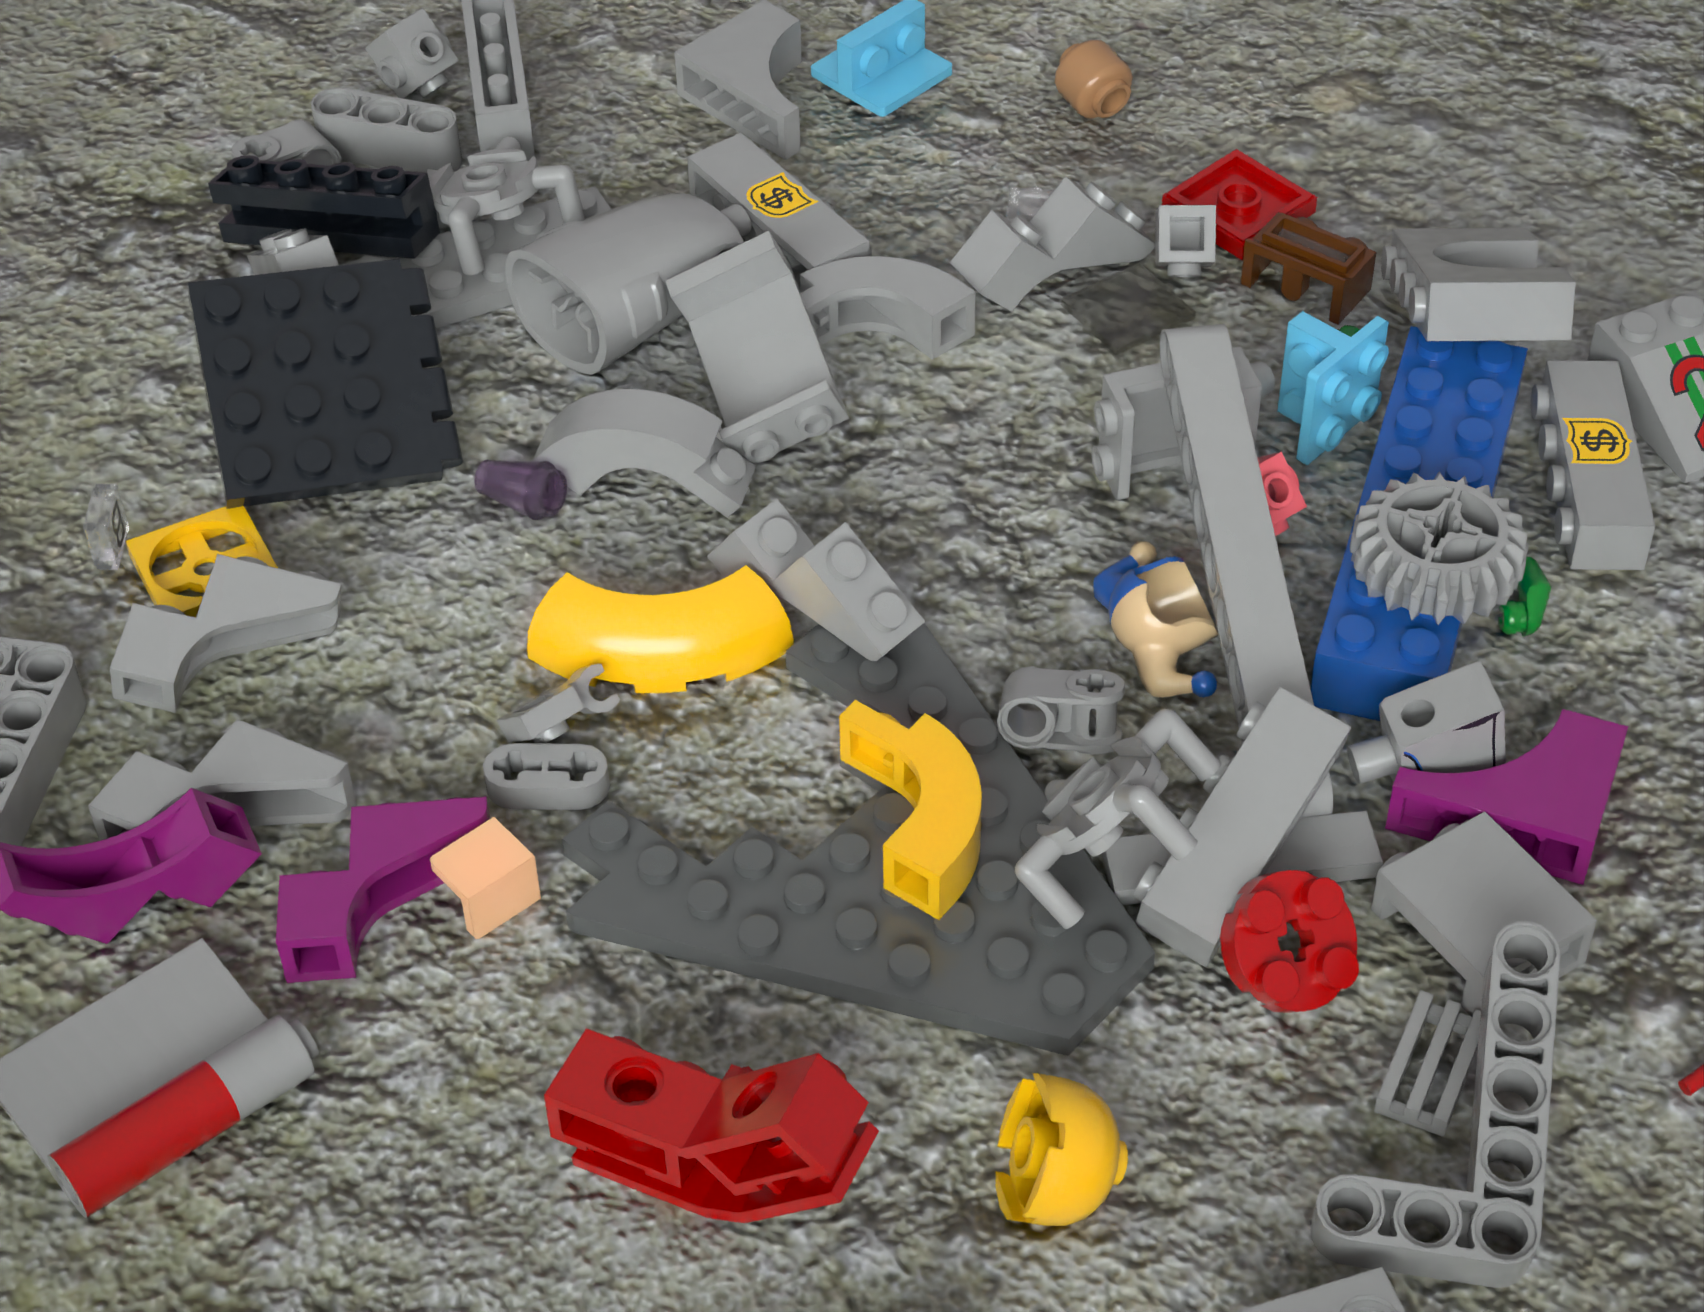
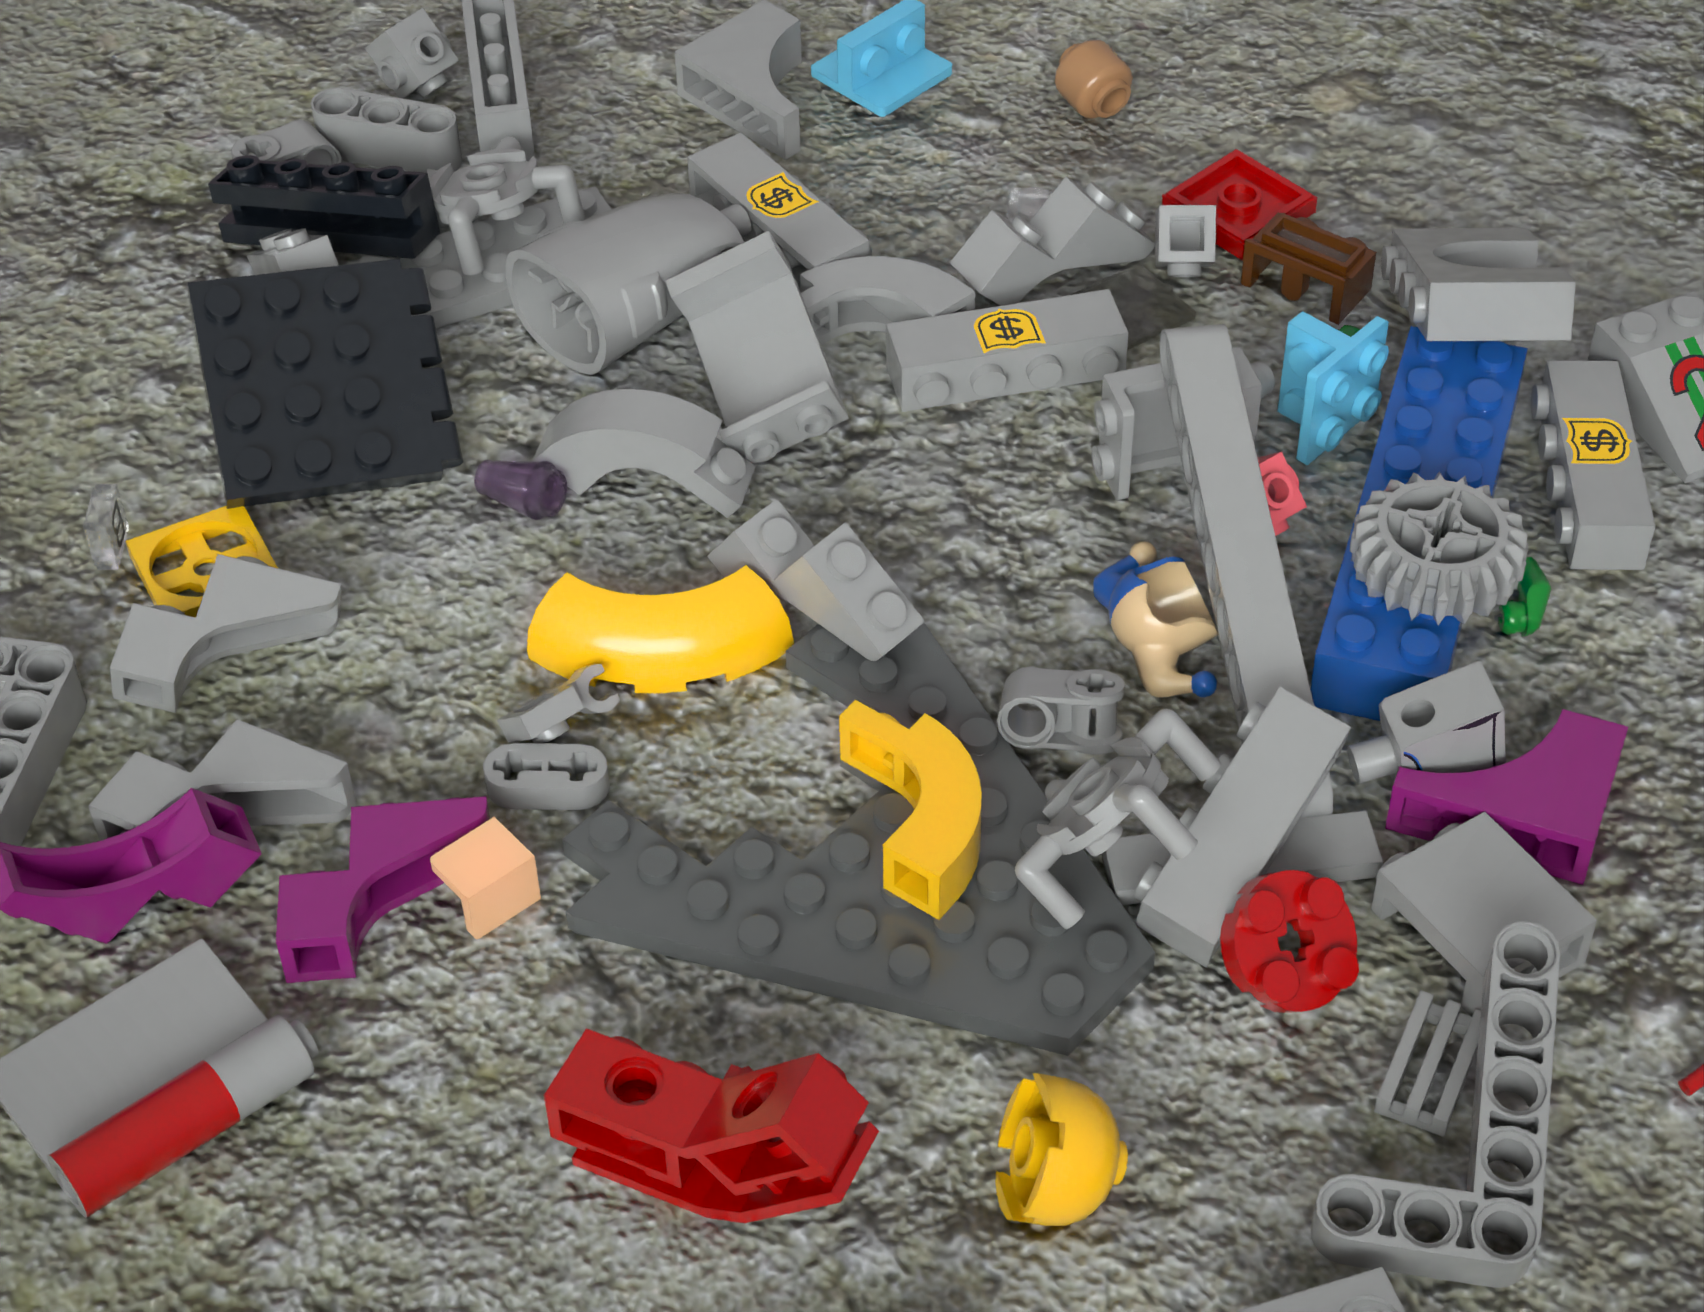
(1005, 350): none -> light grey brick

